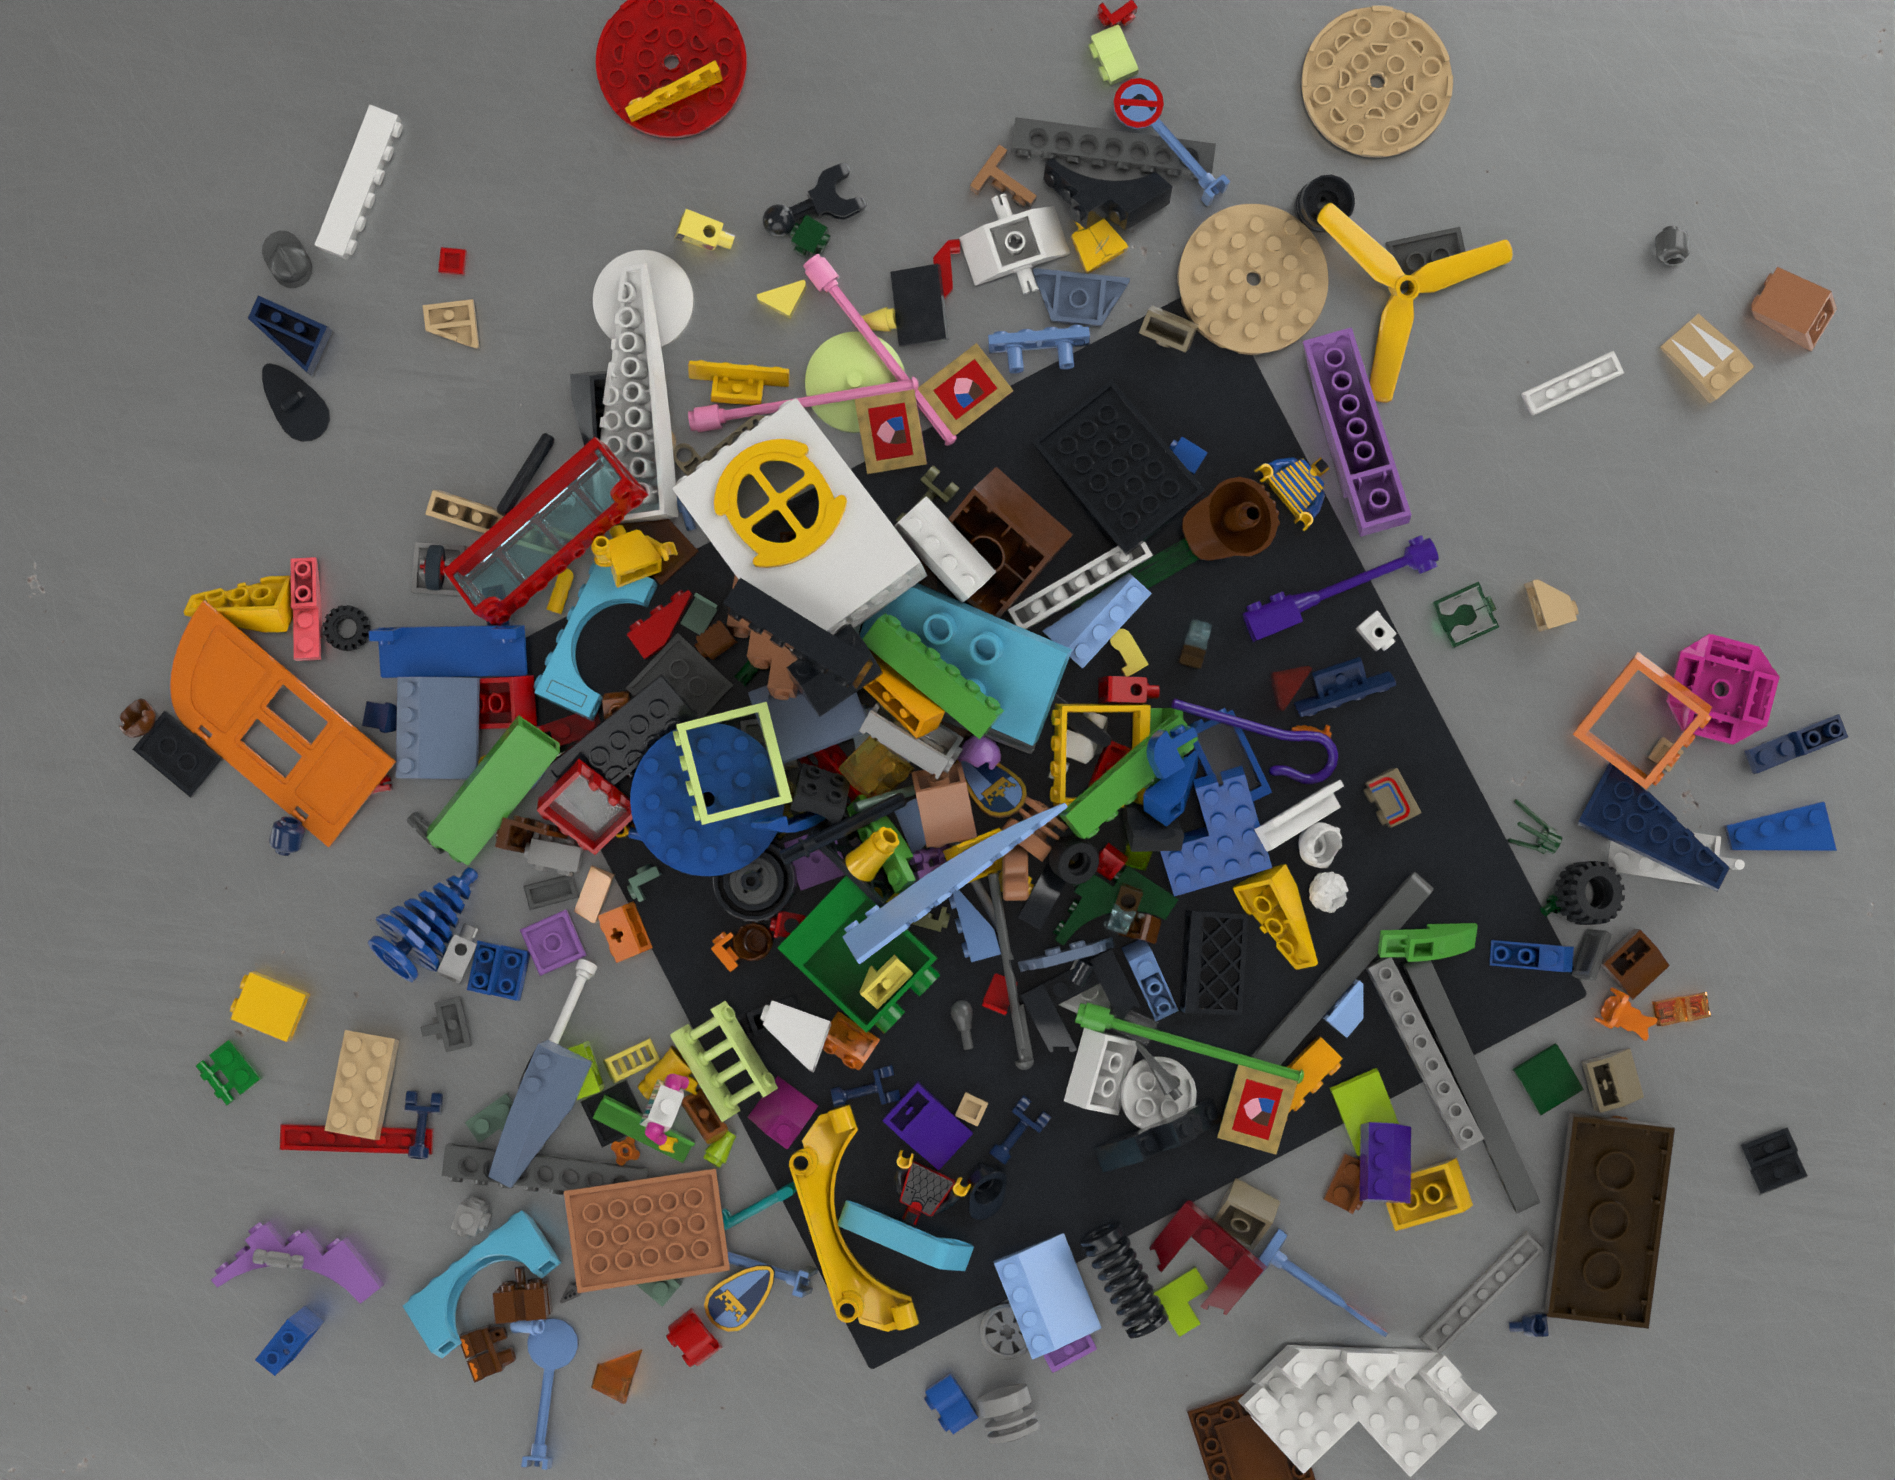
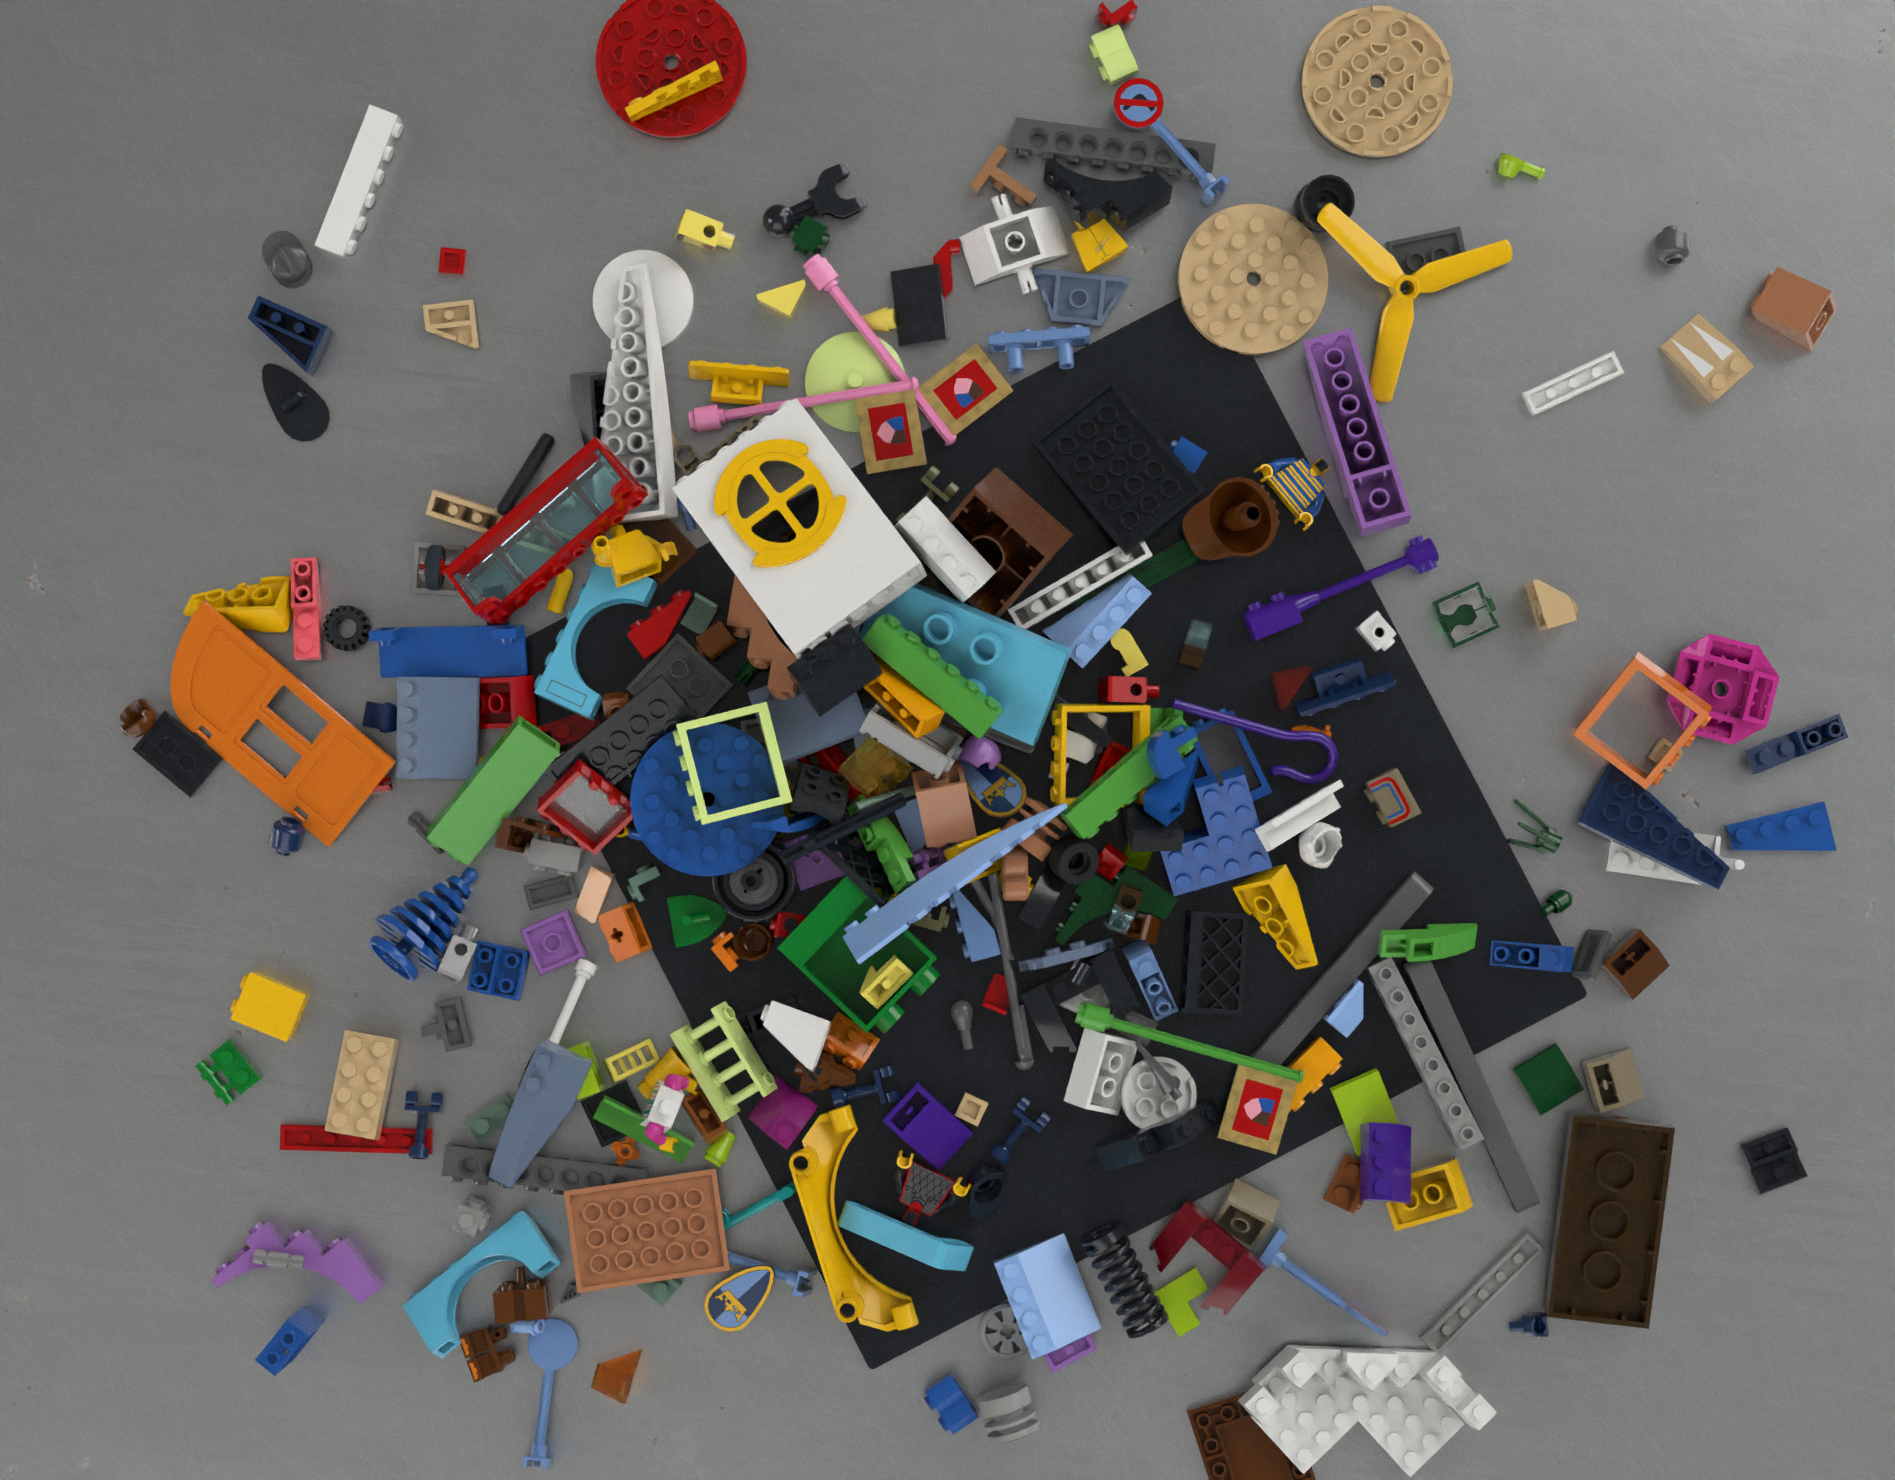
(692, 1338): red cylinder -> none
(694, 918): none -> green shield
(798, 634): black brick -> none
(825, 1074): none -> reddish brown rock
(871, 855): yellow plant -> none
(1168, 329): dark tan brick -> none
(1328, 891): white piece -> none
(1510, 166): none -> lime bar
(1606, 893): black tyre -> none
(1619, 1013): orange hair -> none
(1681, 1009): clear orange slope -> none

